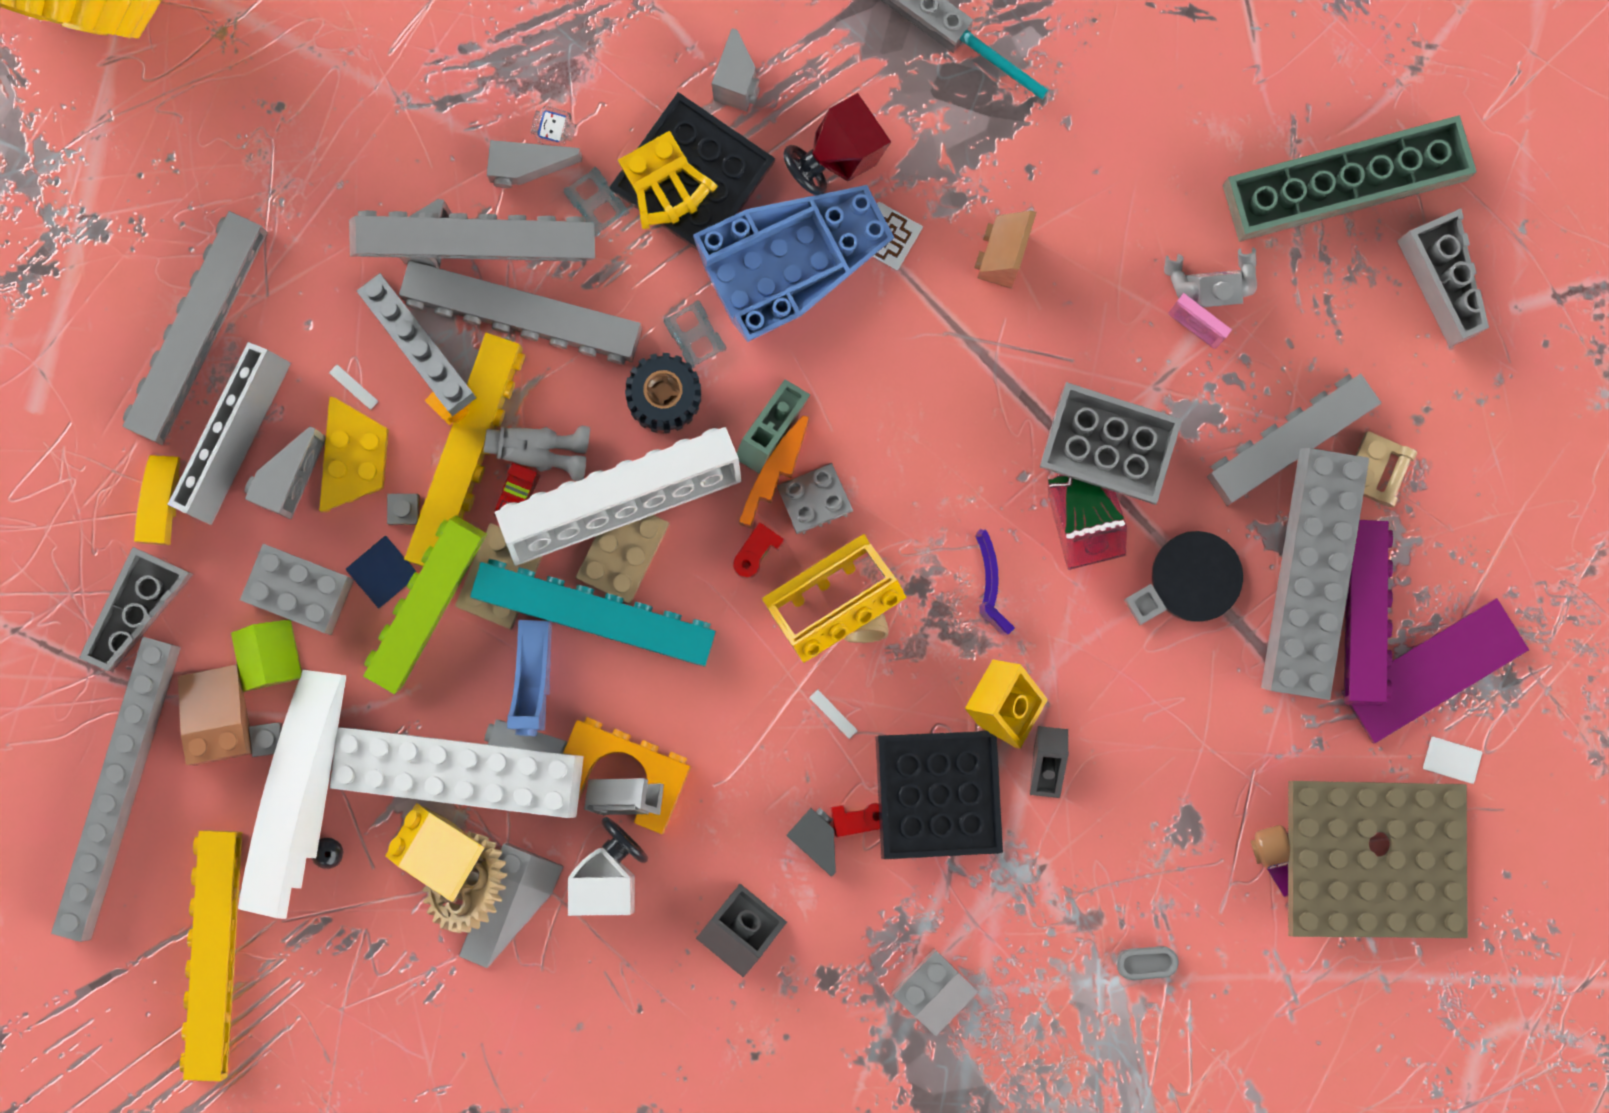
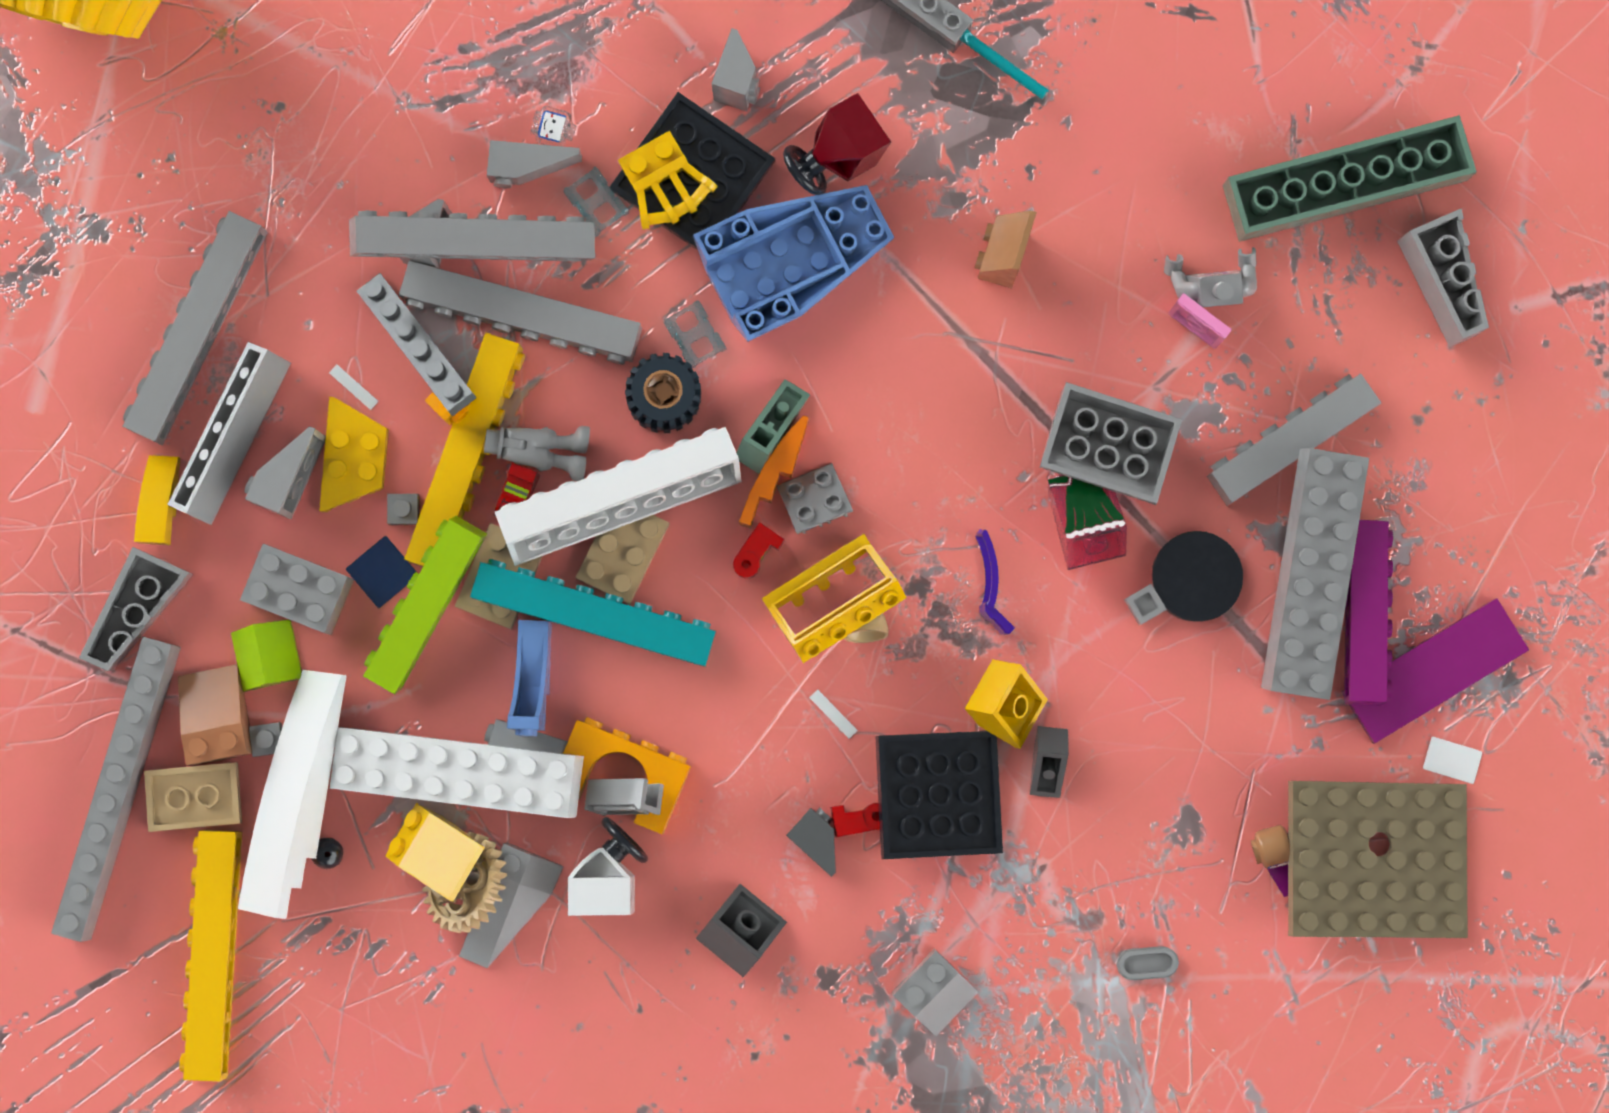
(193, 797): none -> tan plate
(904, 232): white sticker -> none
(1379, 451): tan plate -> none

